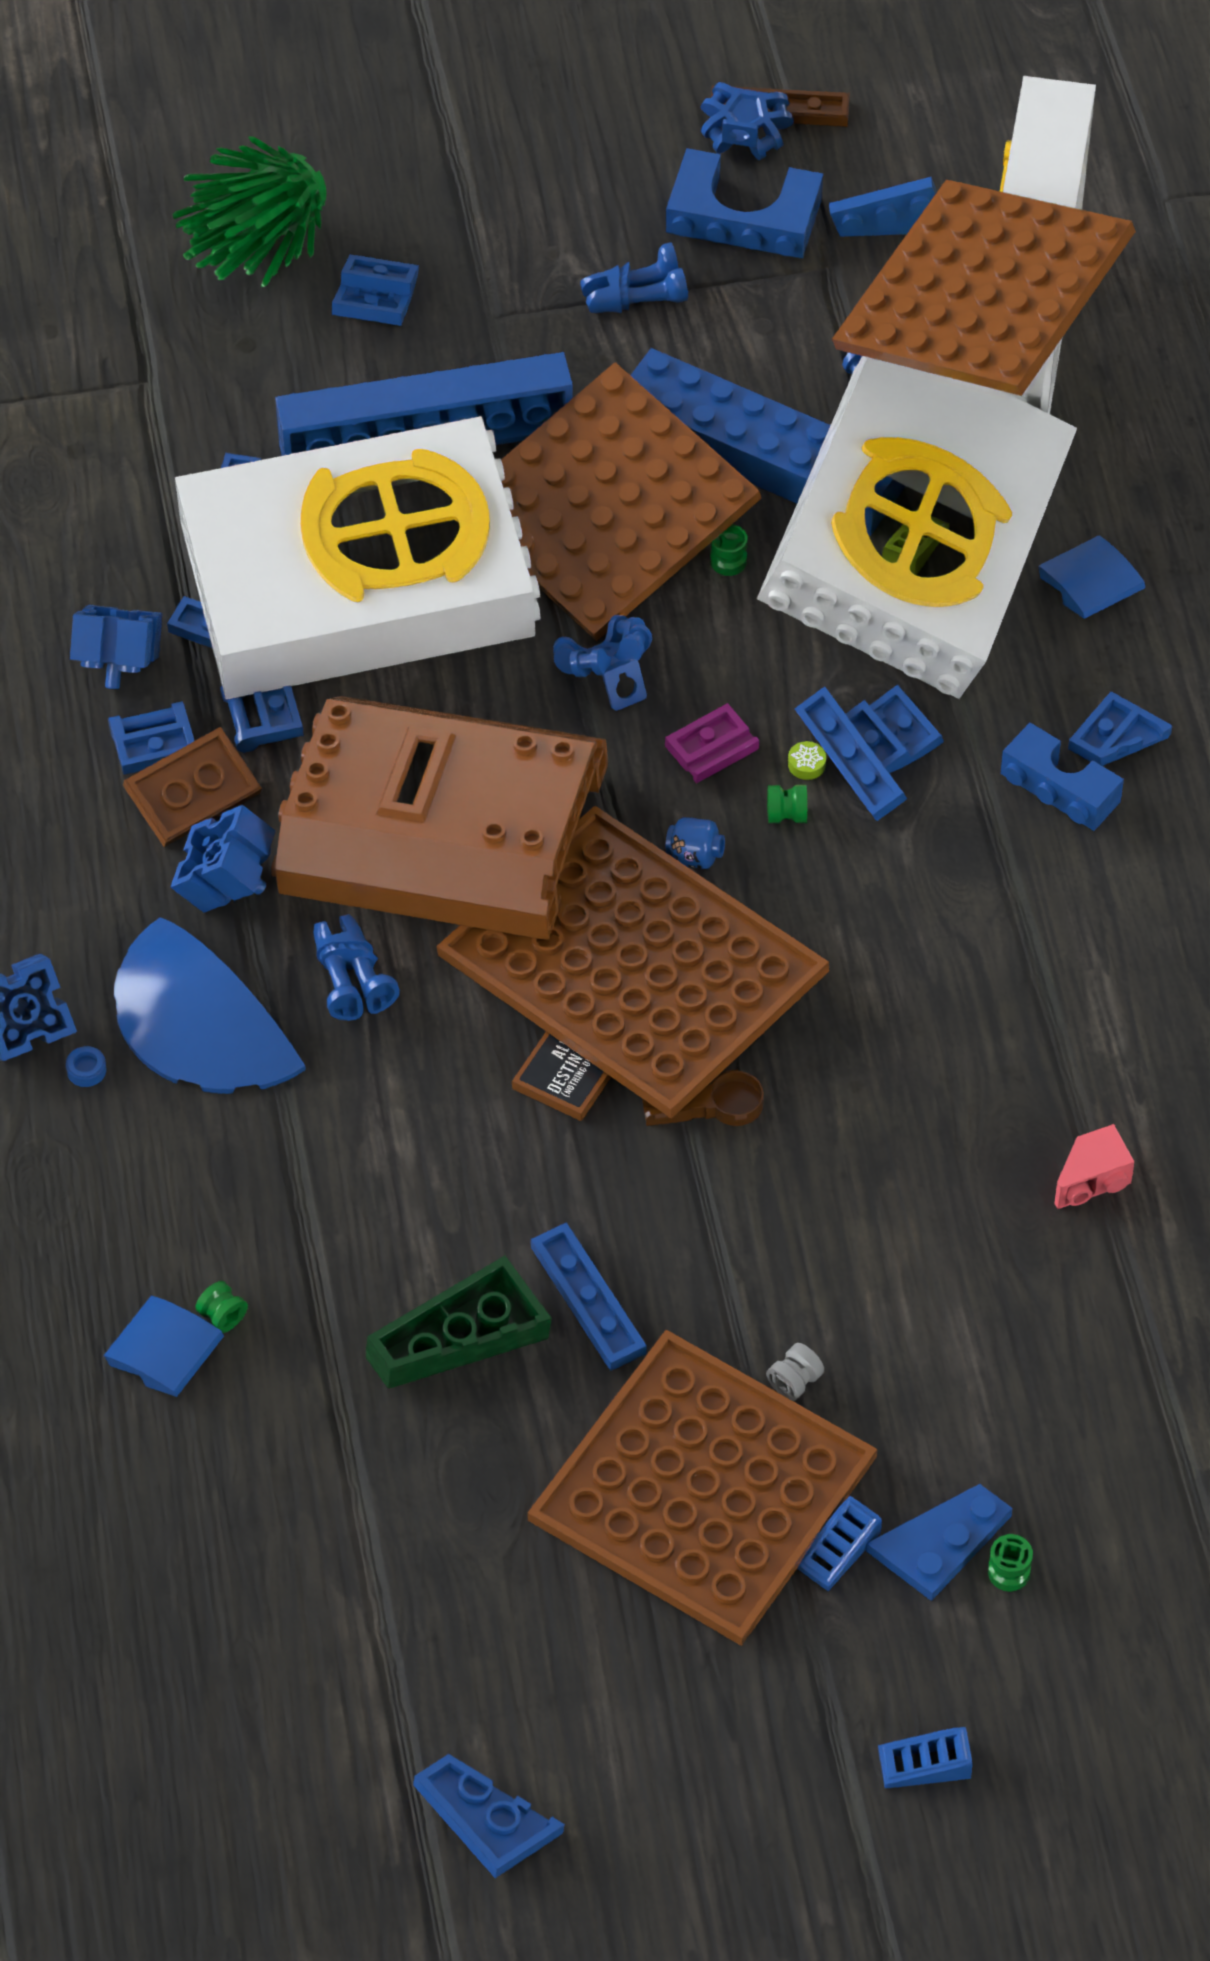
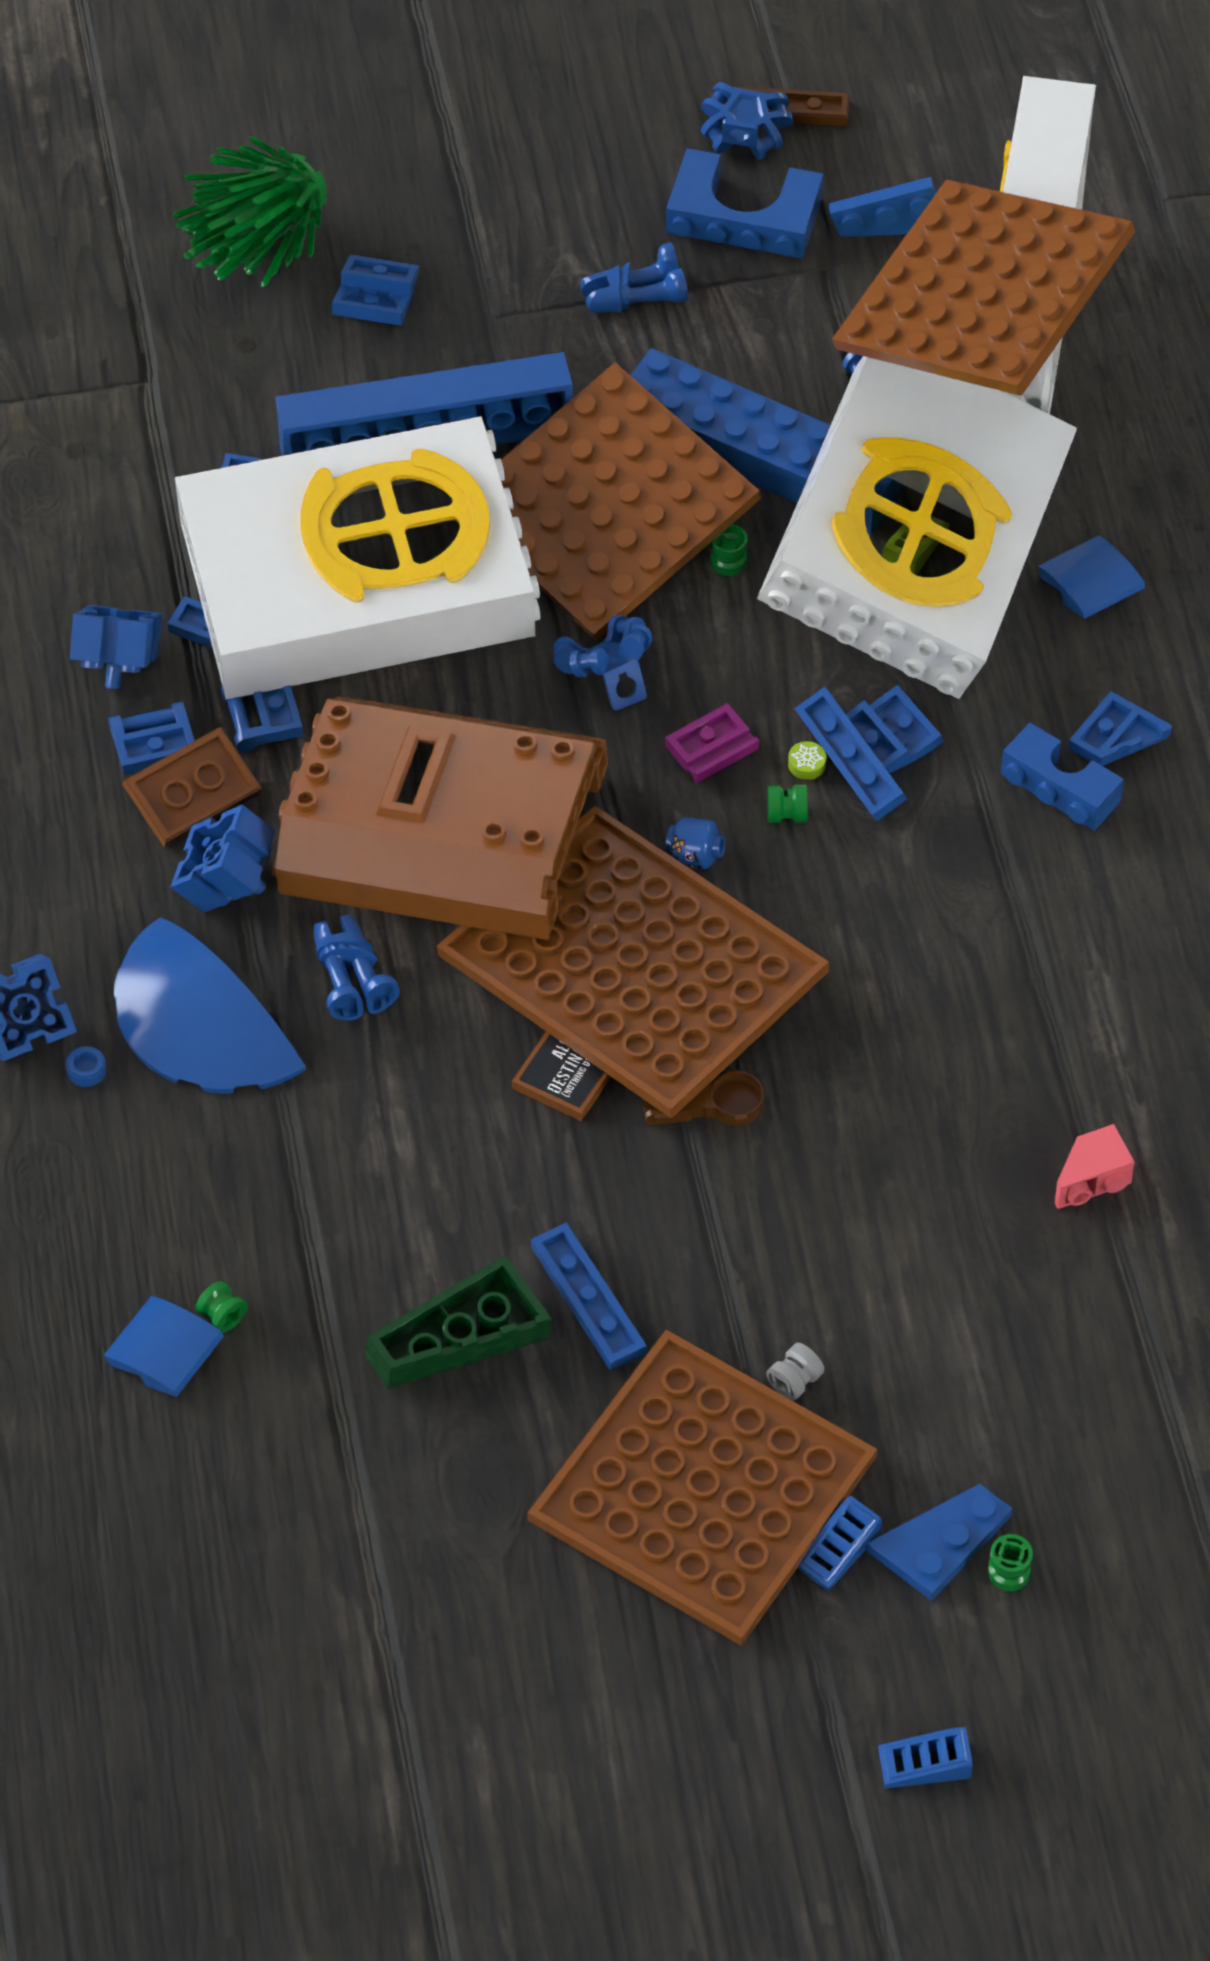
(487, 1820): blue wing -> none

